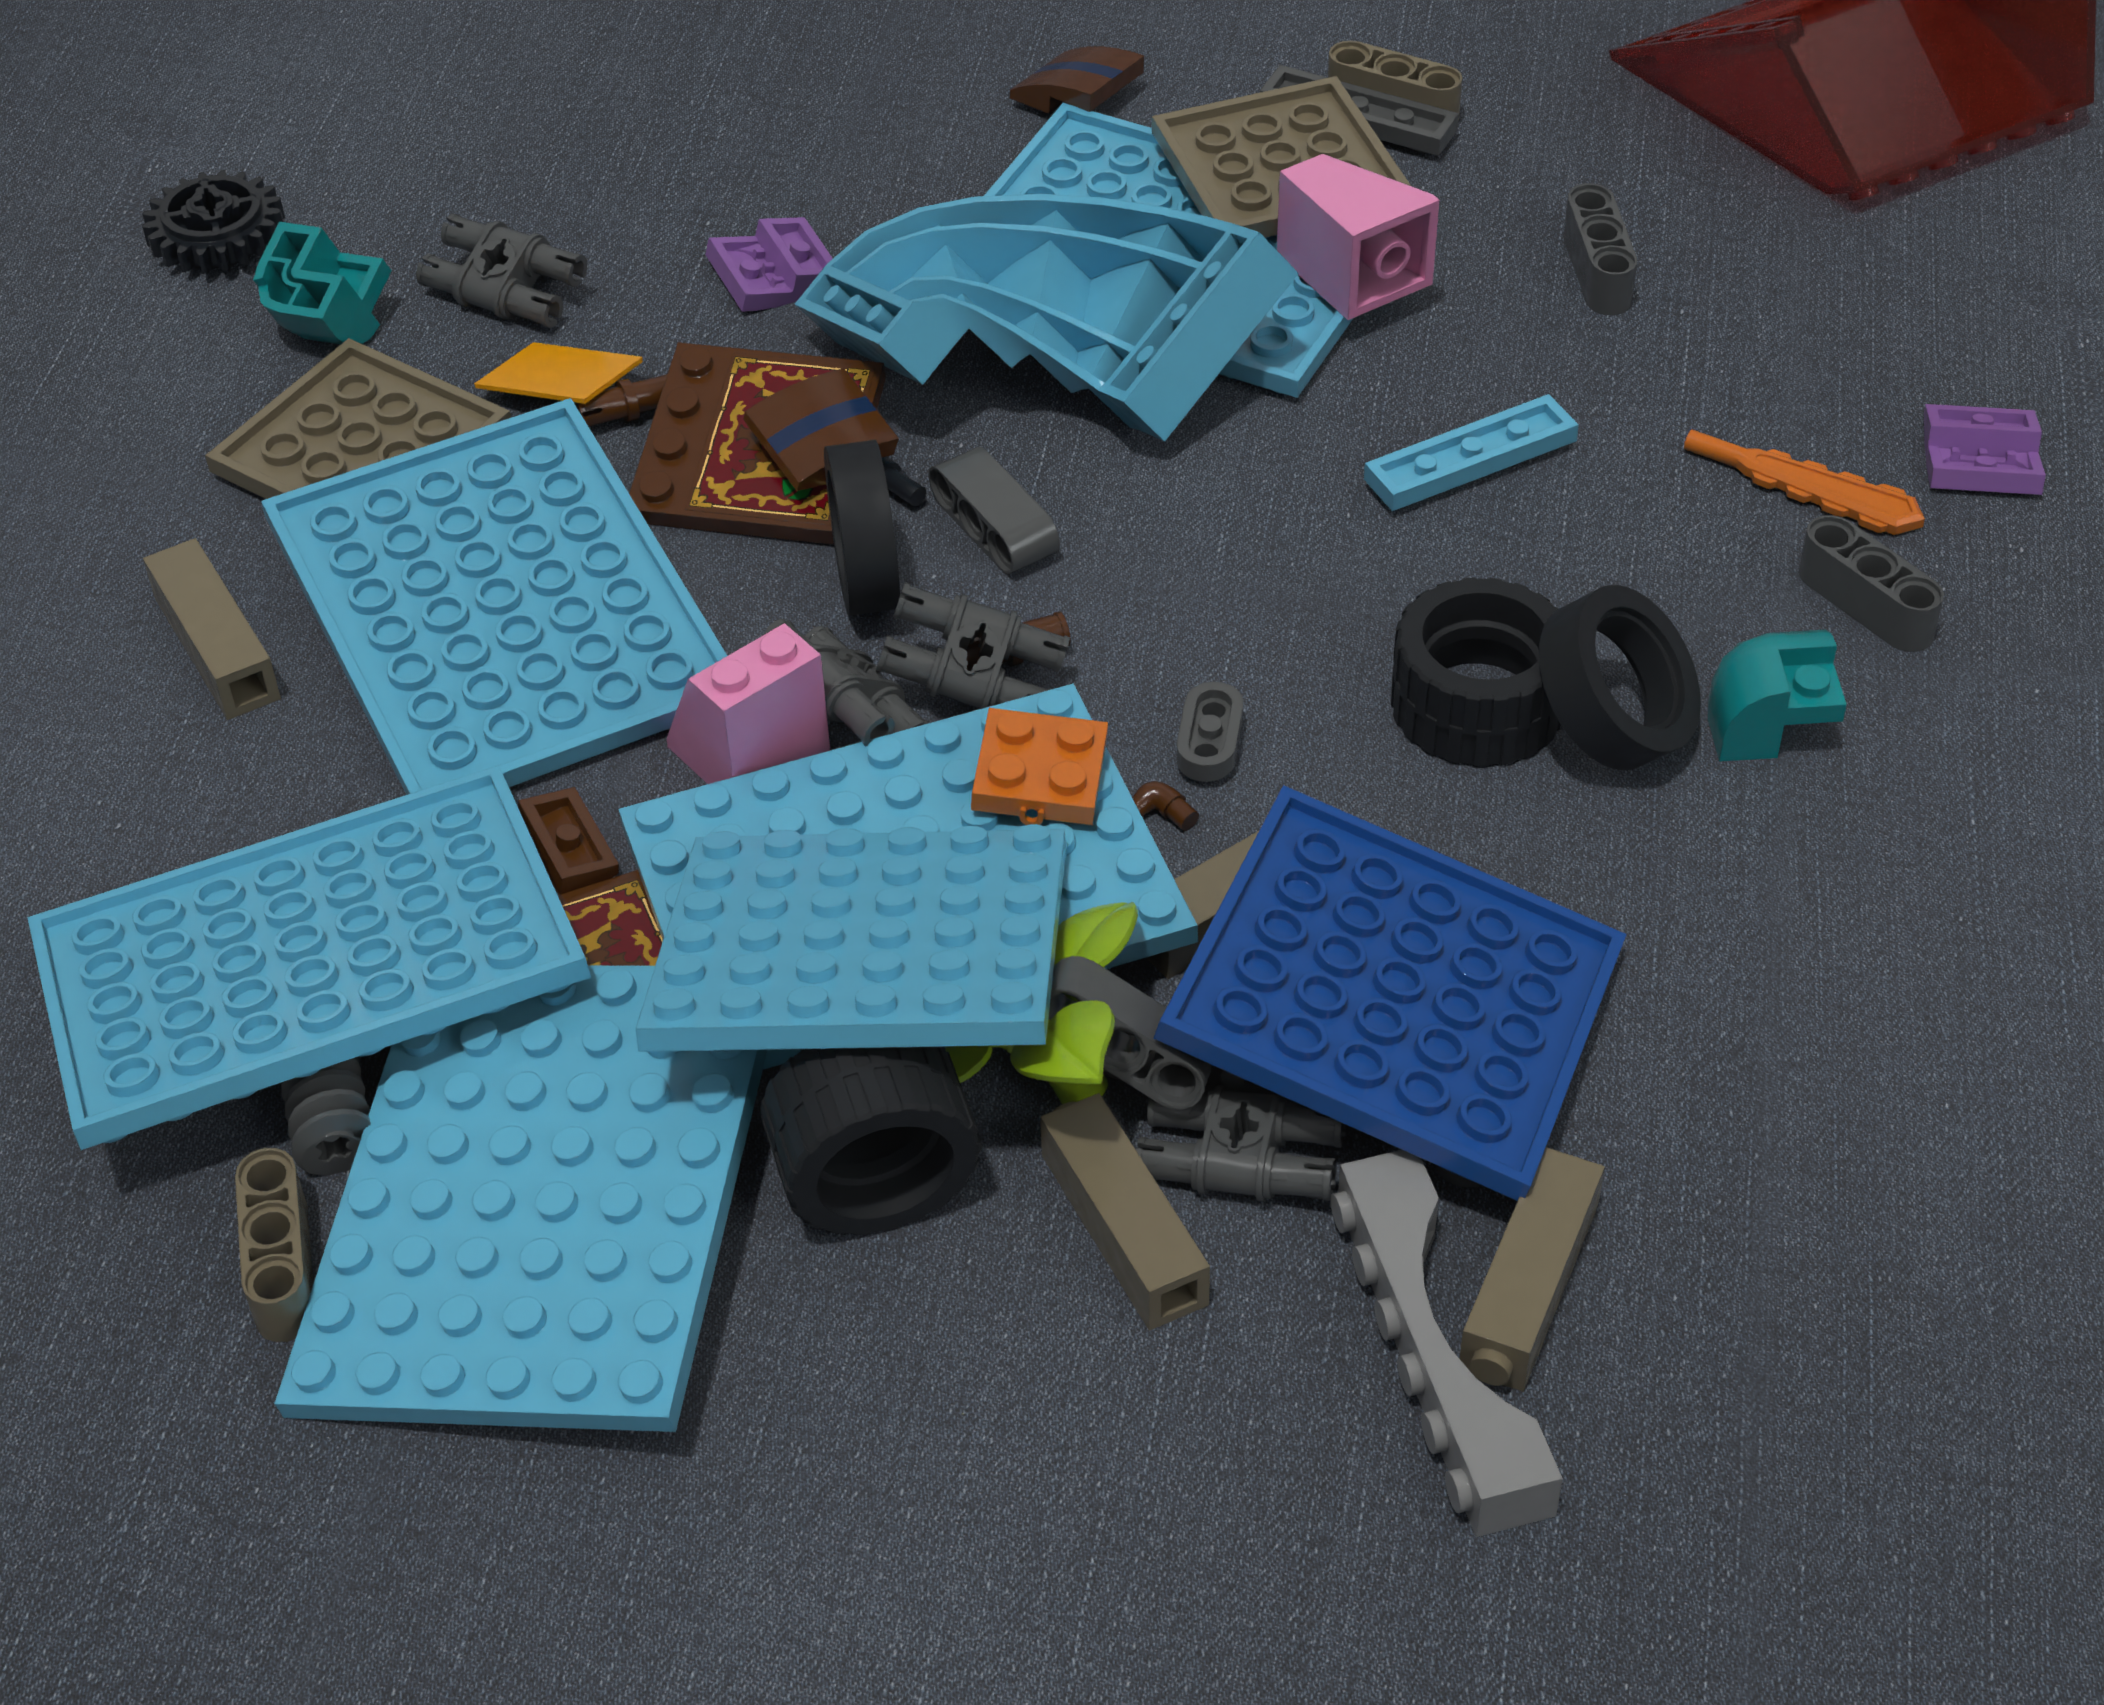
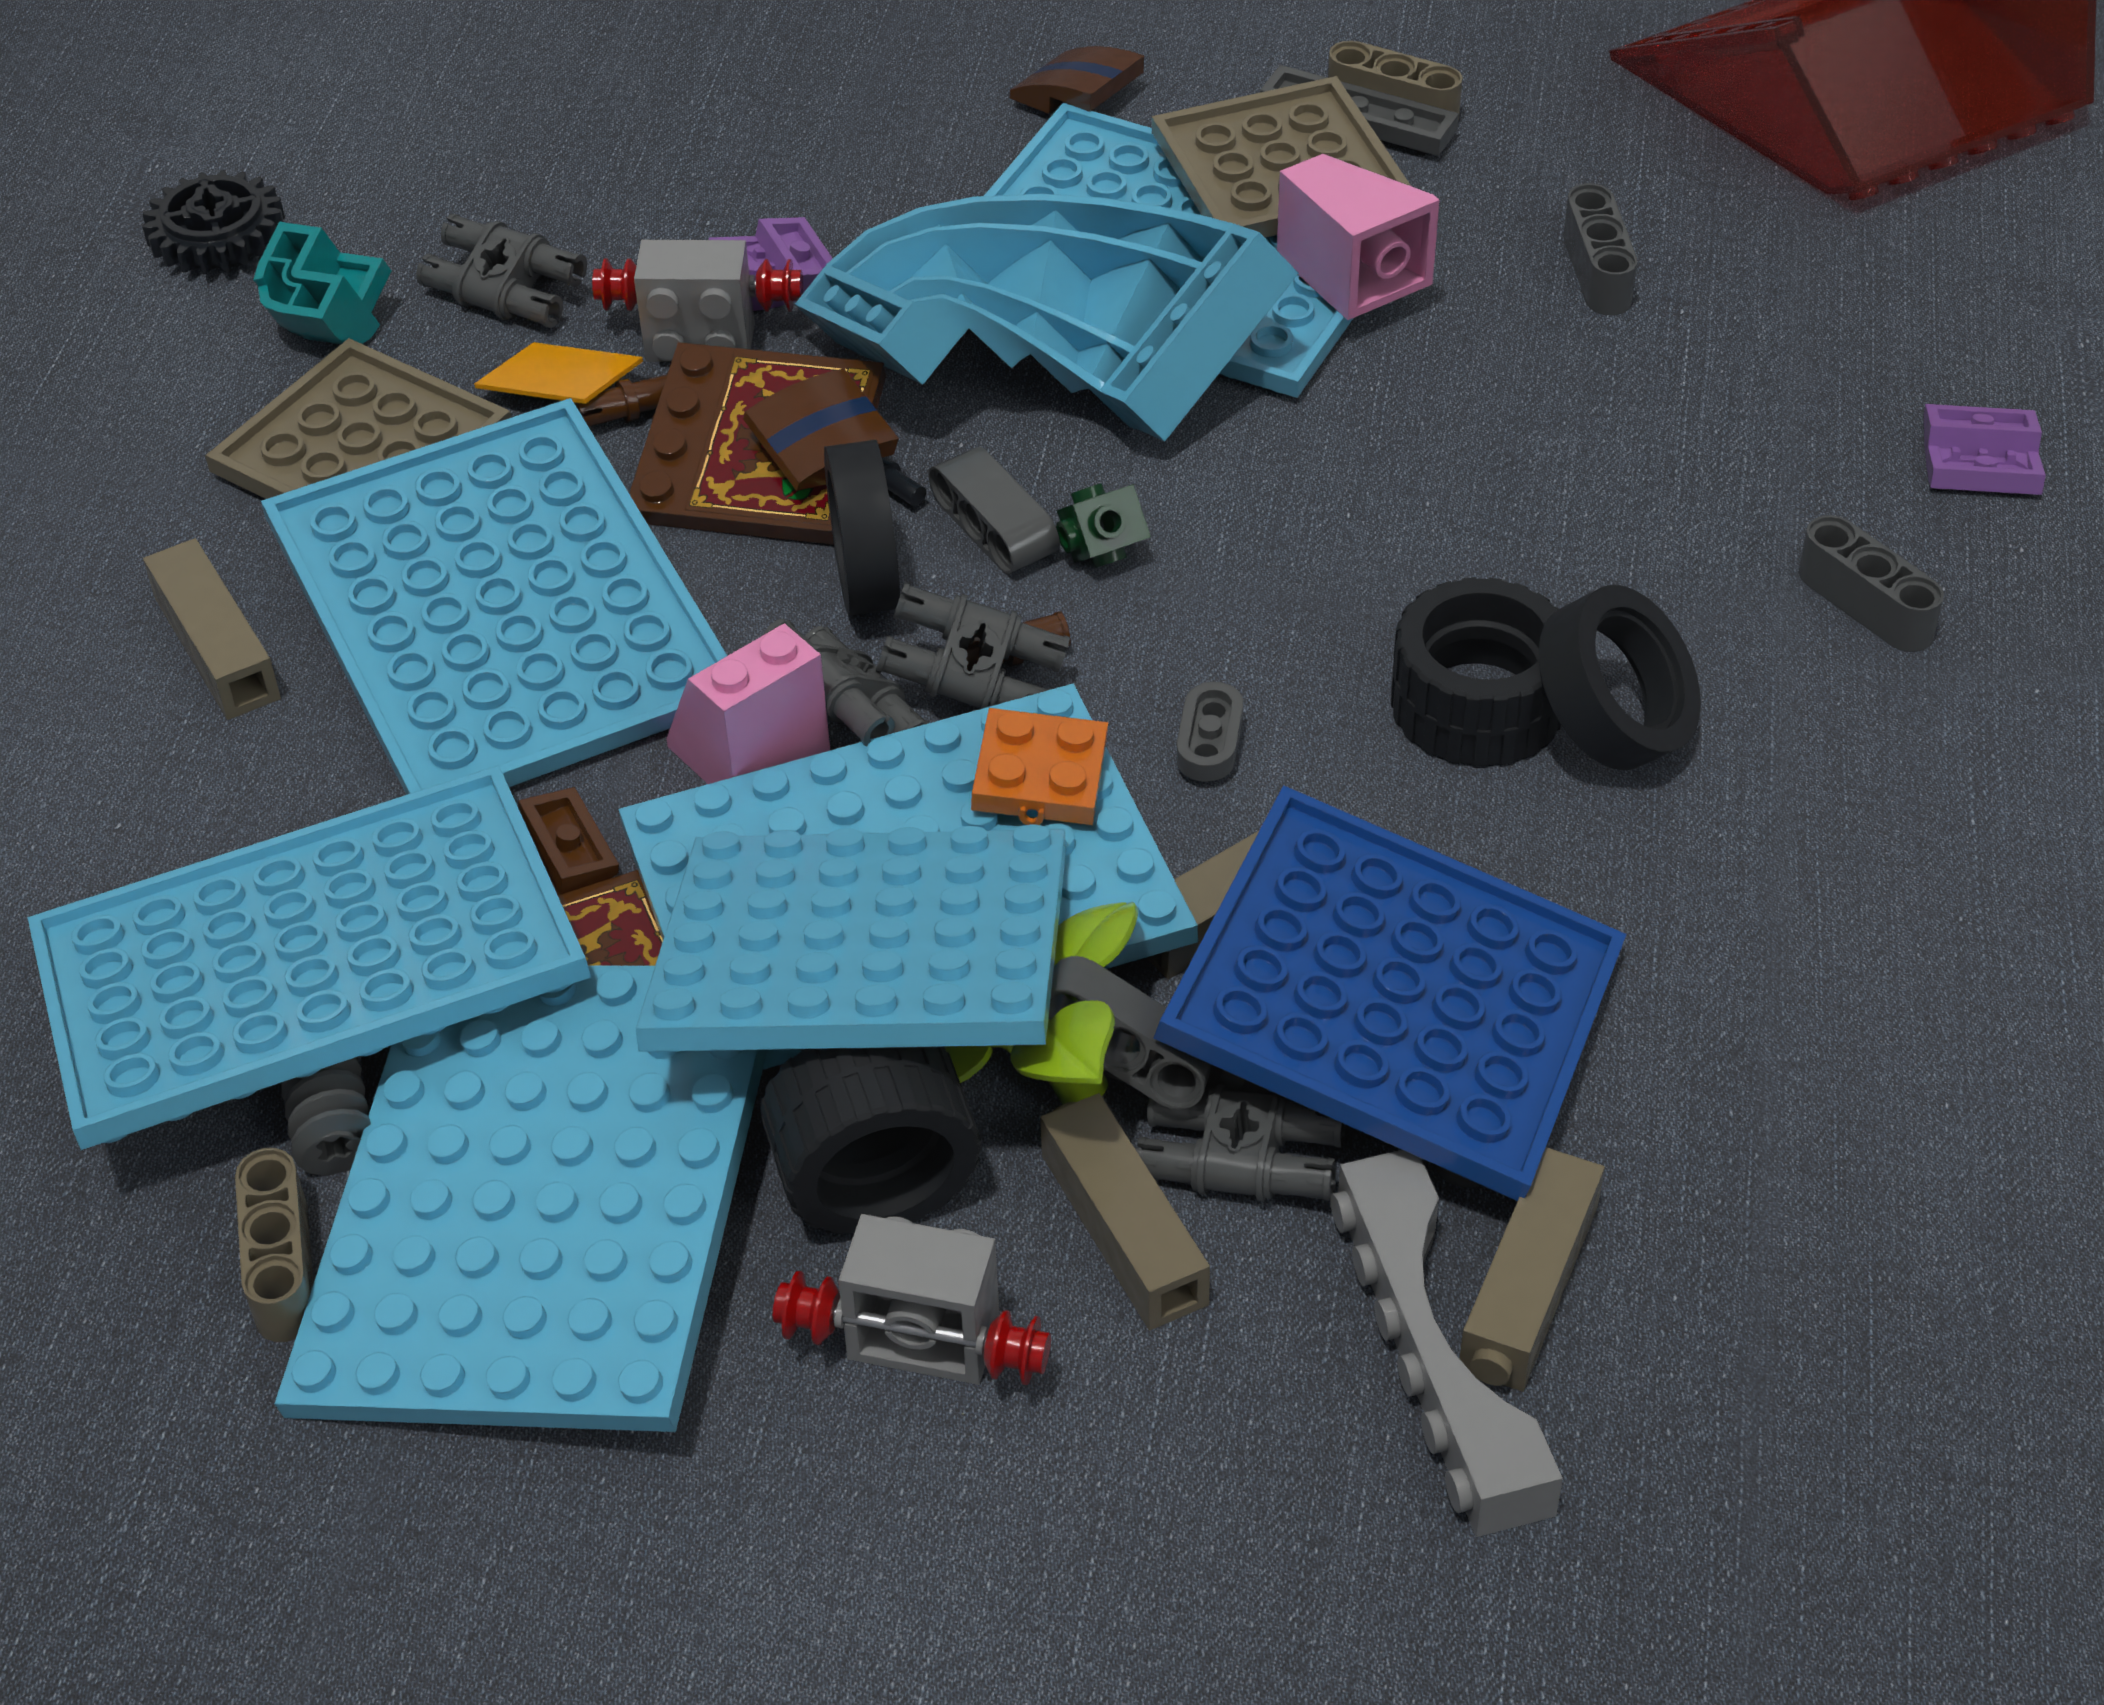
(695, 293): none -> light grey brick
(917, 1304): none -> light grey brick
(1101, 524): none -> dark green brick
(1167, 802): reddish brown animal -> none
(1470, 452): medium azure plate -> none
(1771, 685): teal brick -> none
(1840, 494): orange sword -> none

